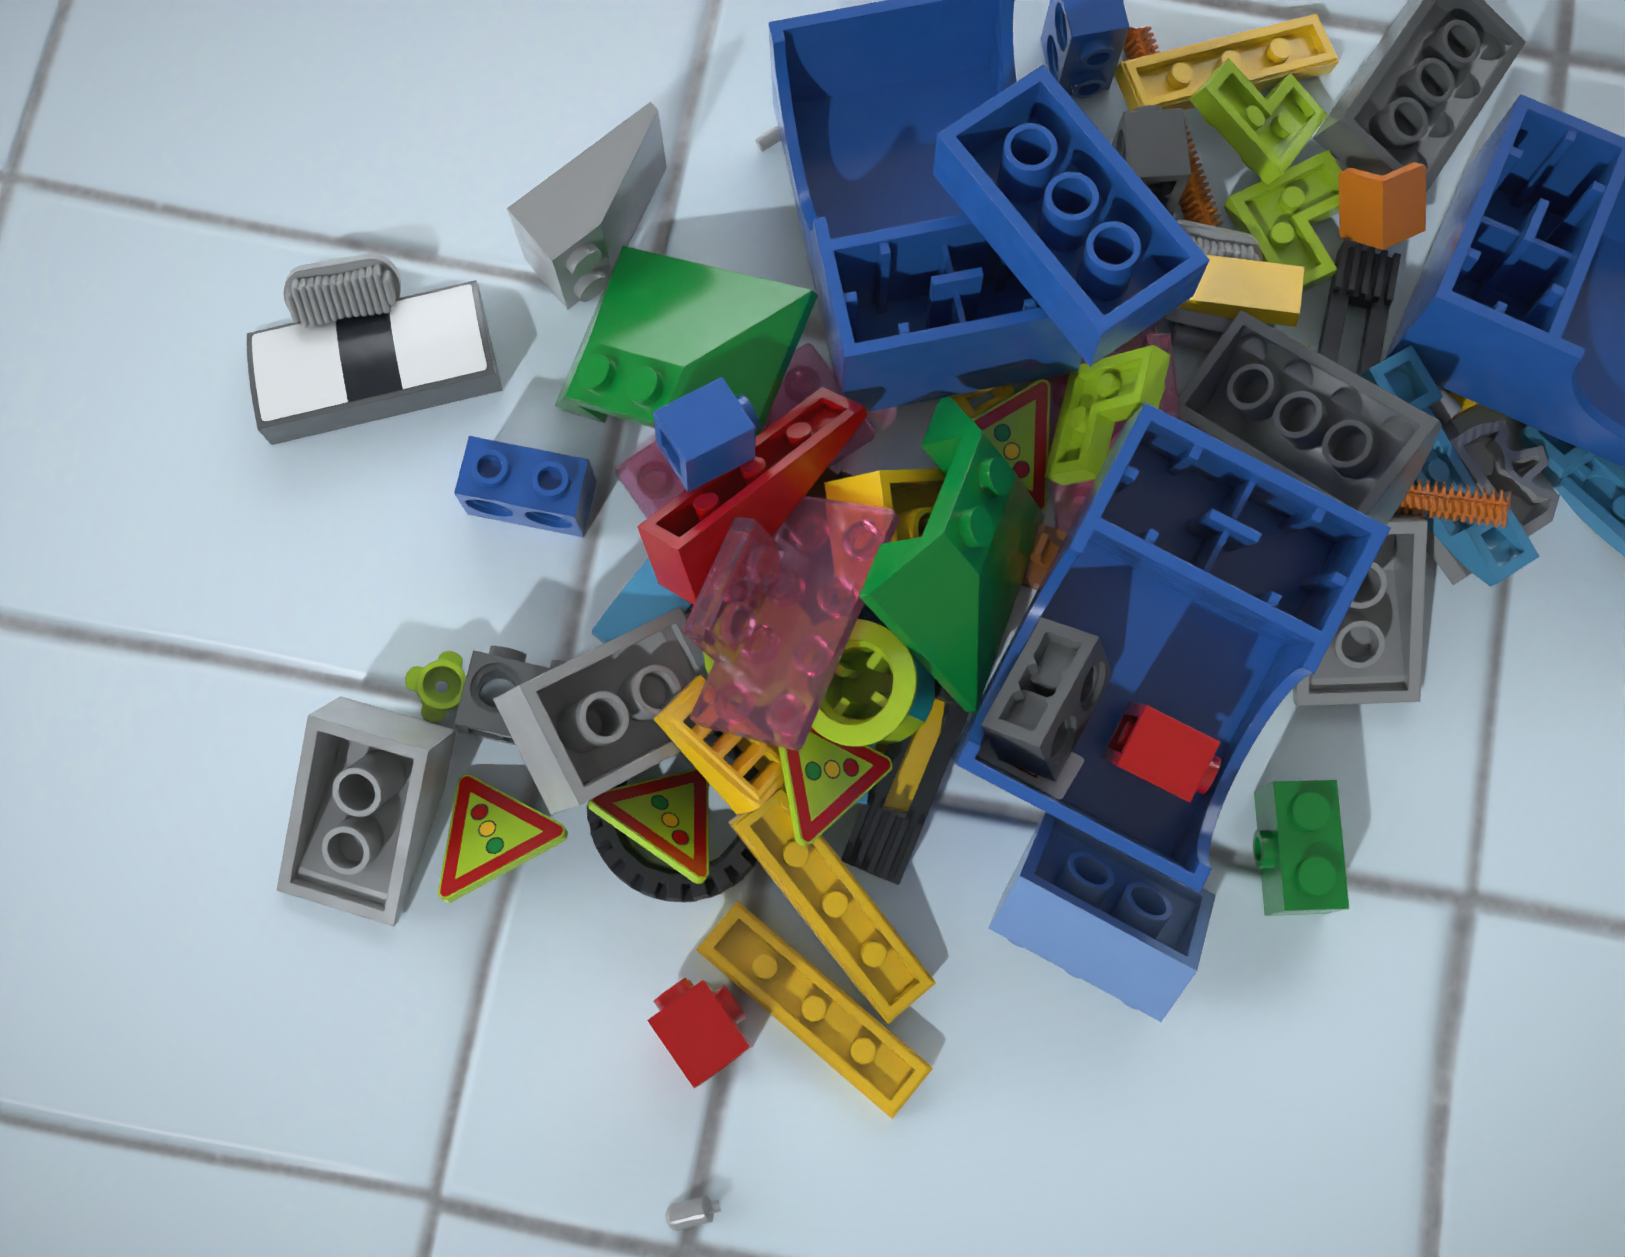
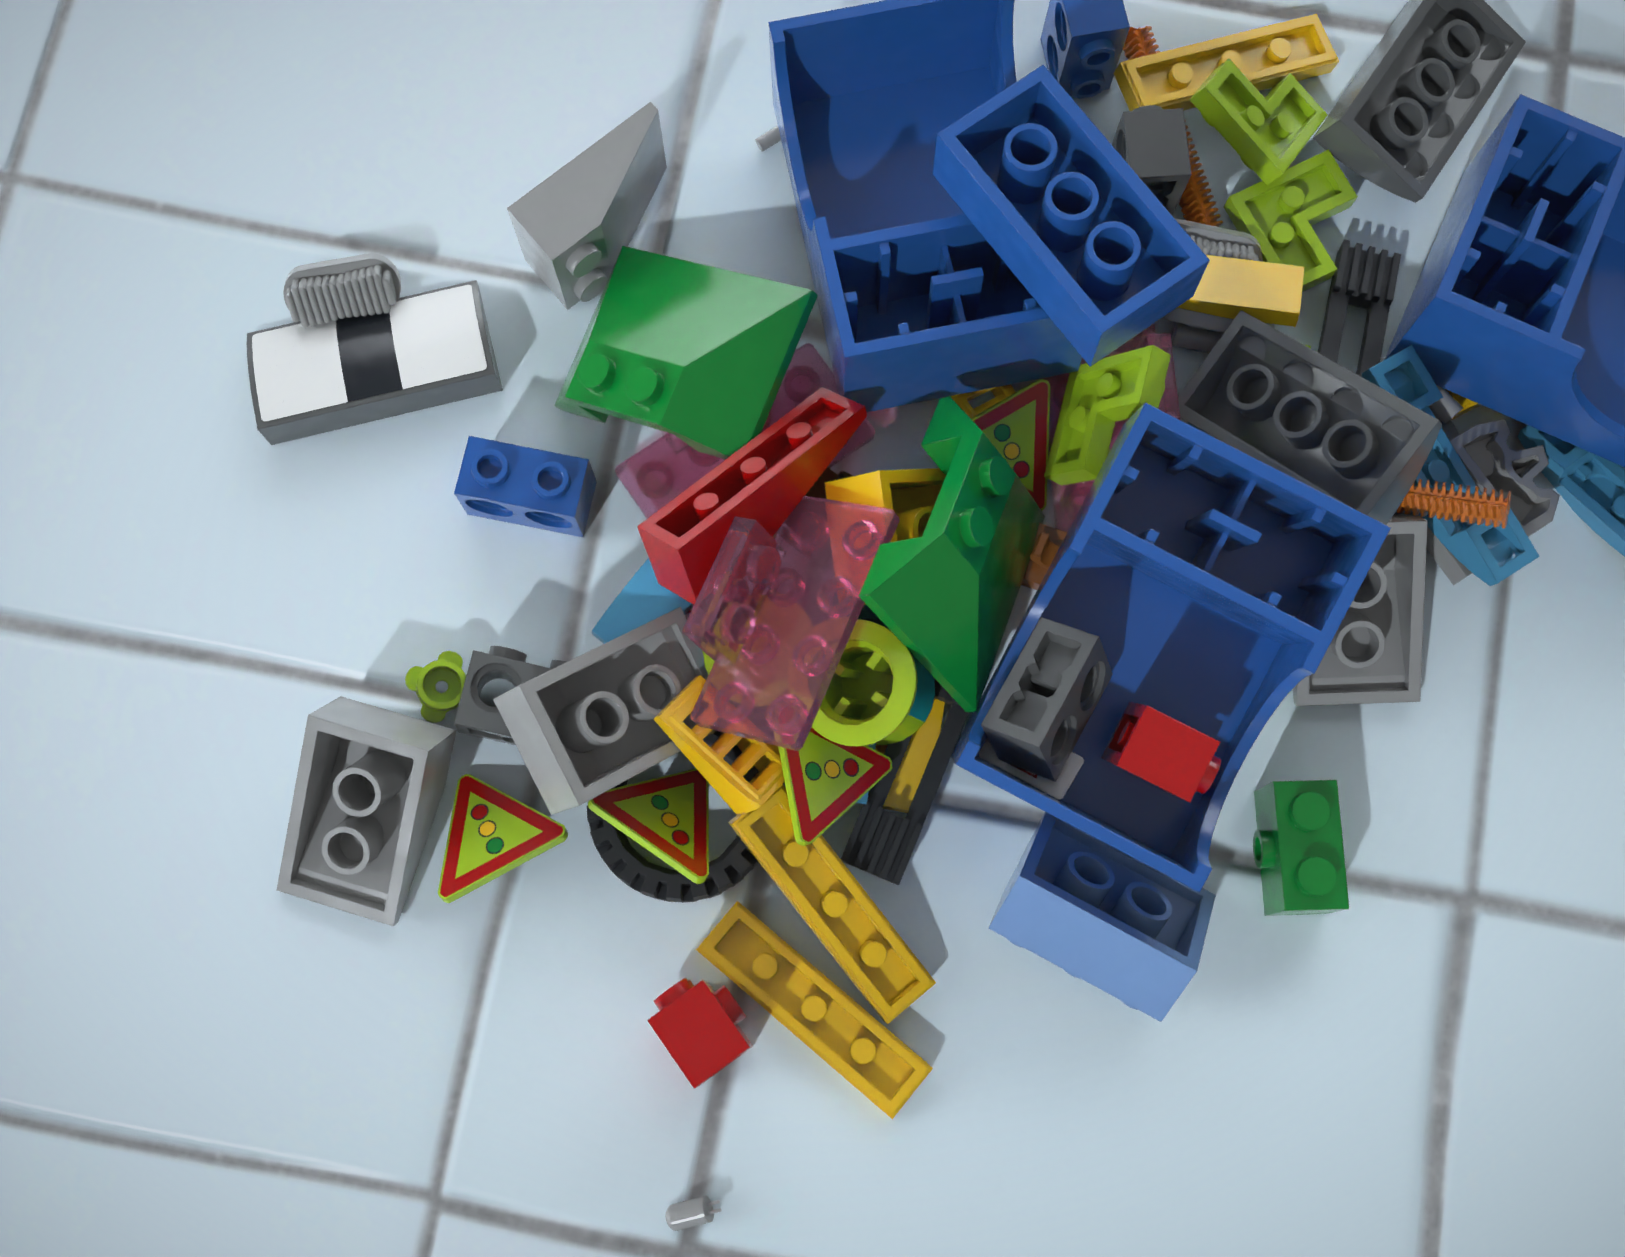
(706, 433): blue brick -> none
(1382, 208): orange panel -> none

